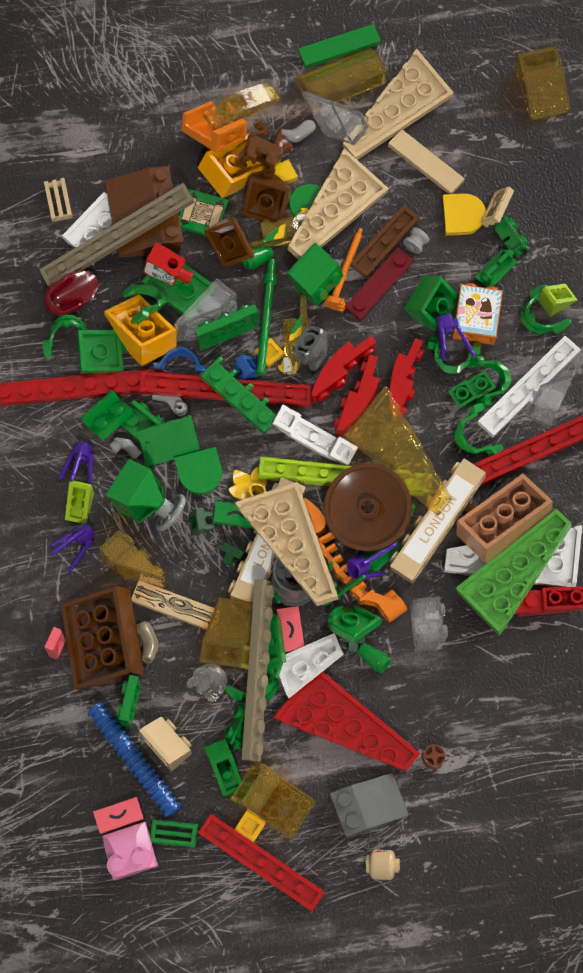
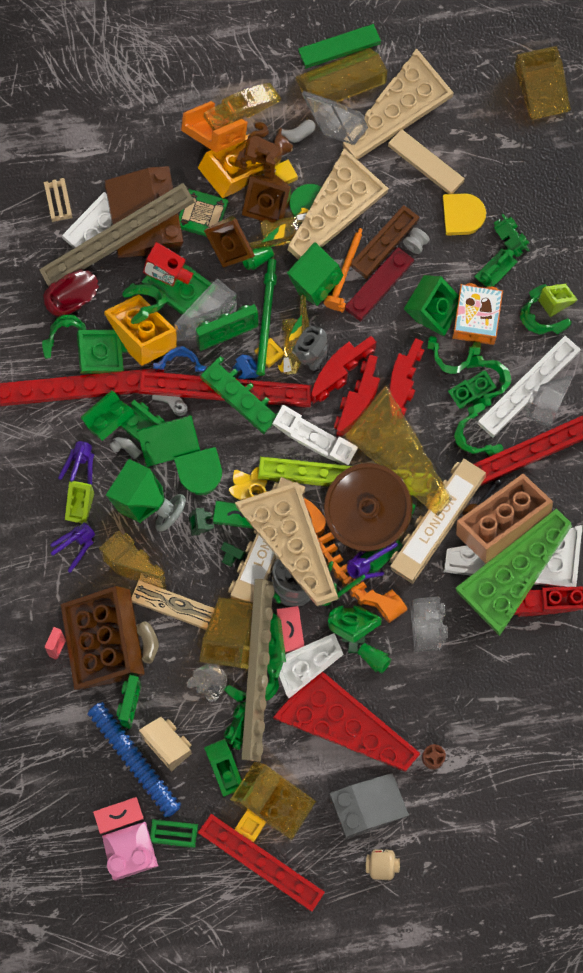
(445, 326): dark purple plant -> none
(497, 206): tan tile -> none

